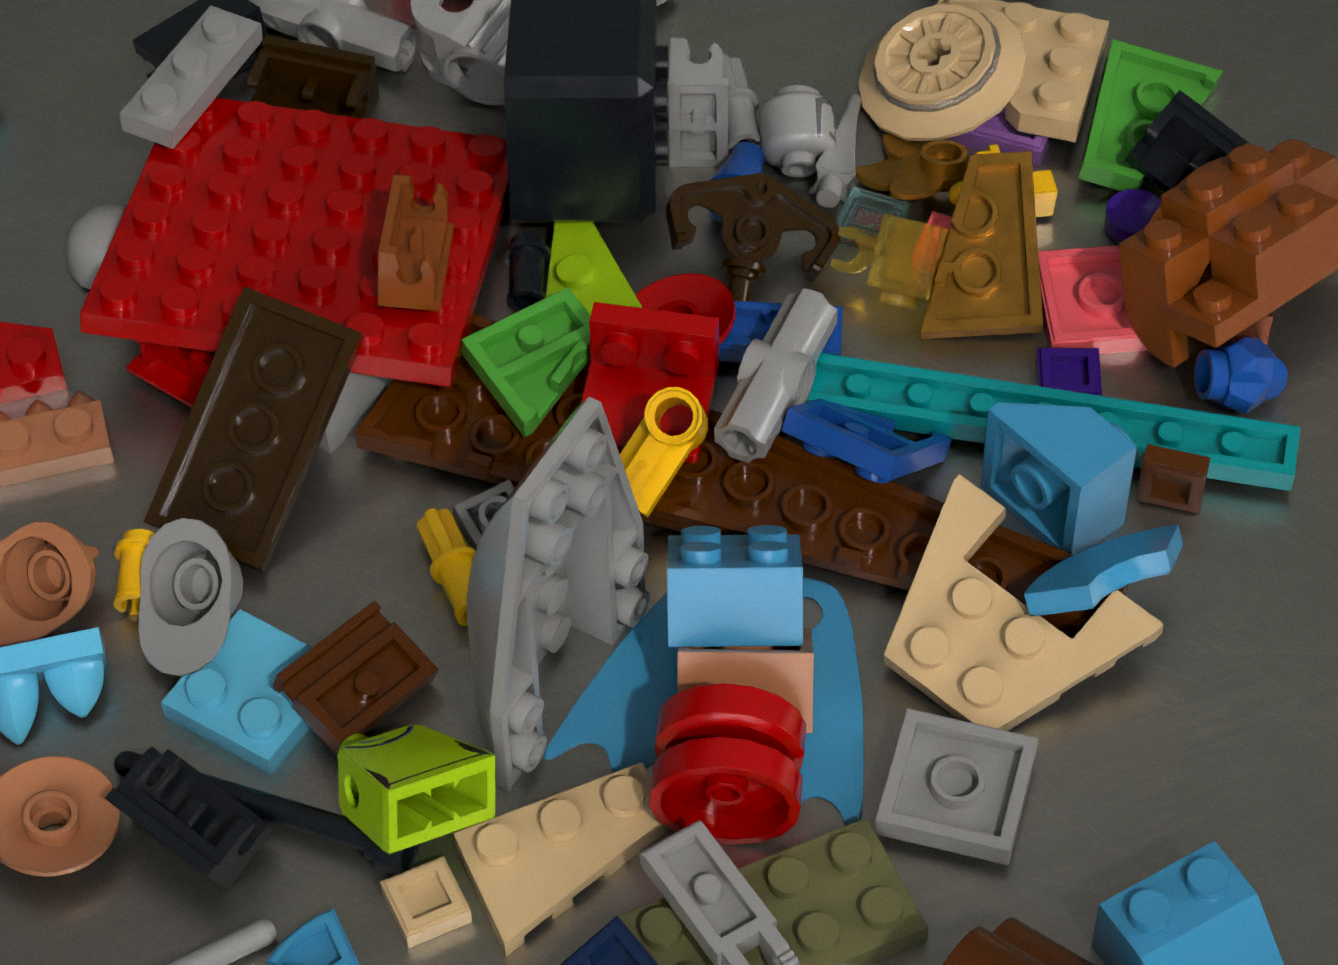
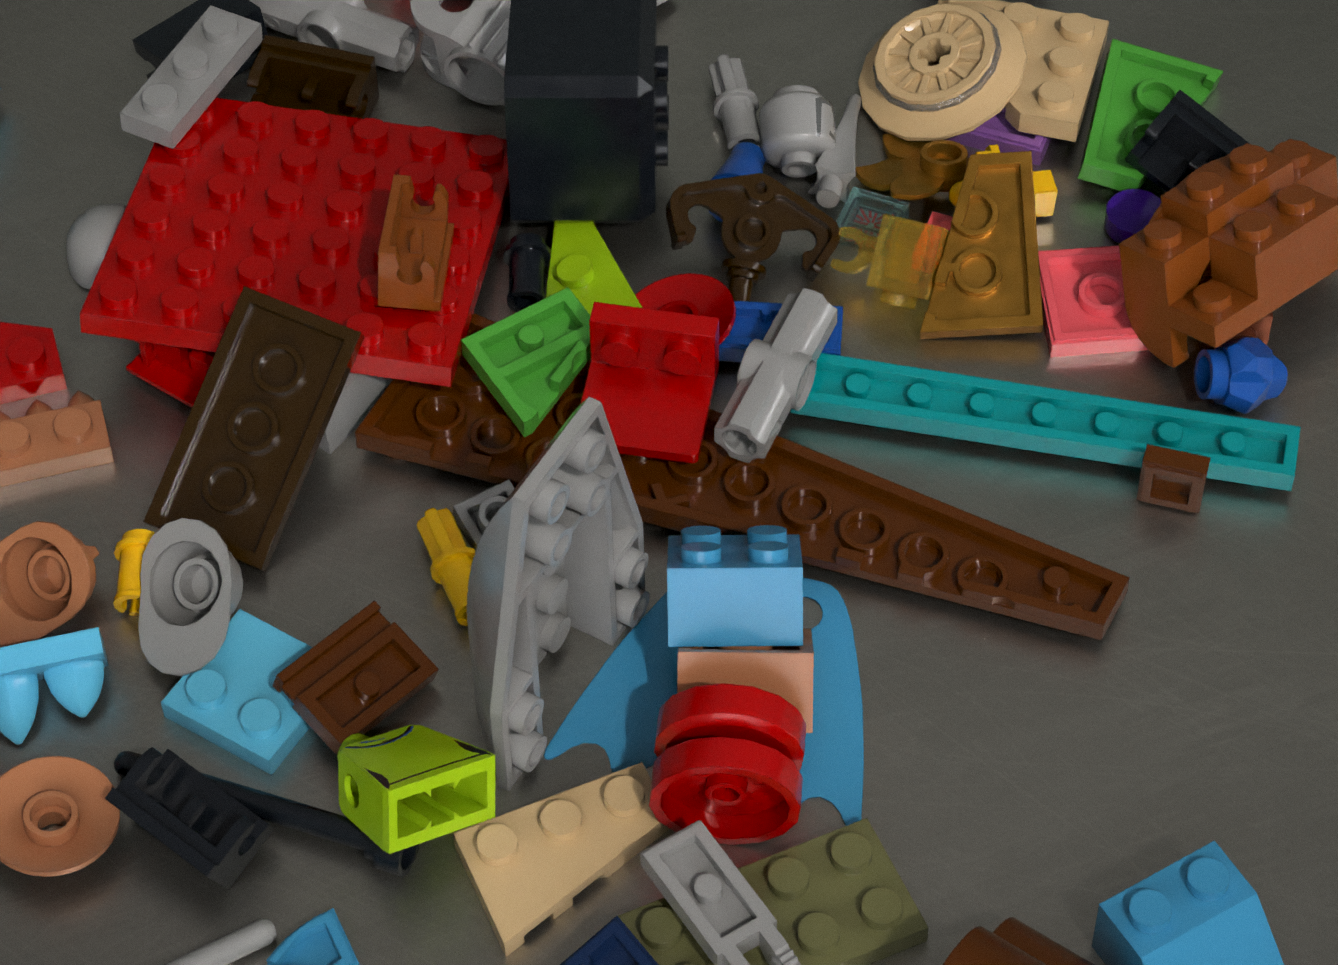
(426, 902): tan tile -> none
(654, 457): yellow piece -> none
(697, 108): light grey hinge -> none
(862, 440): blue wing -> none
(956, 786): light grey plate -> none
(978, 645): tan wing -> none
(1058, 471): dark azure slope -> none
(1069, 369): dark purple tile -> none
(1104, 568): dark azure tile -> none

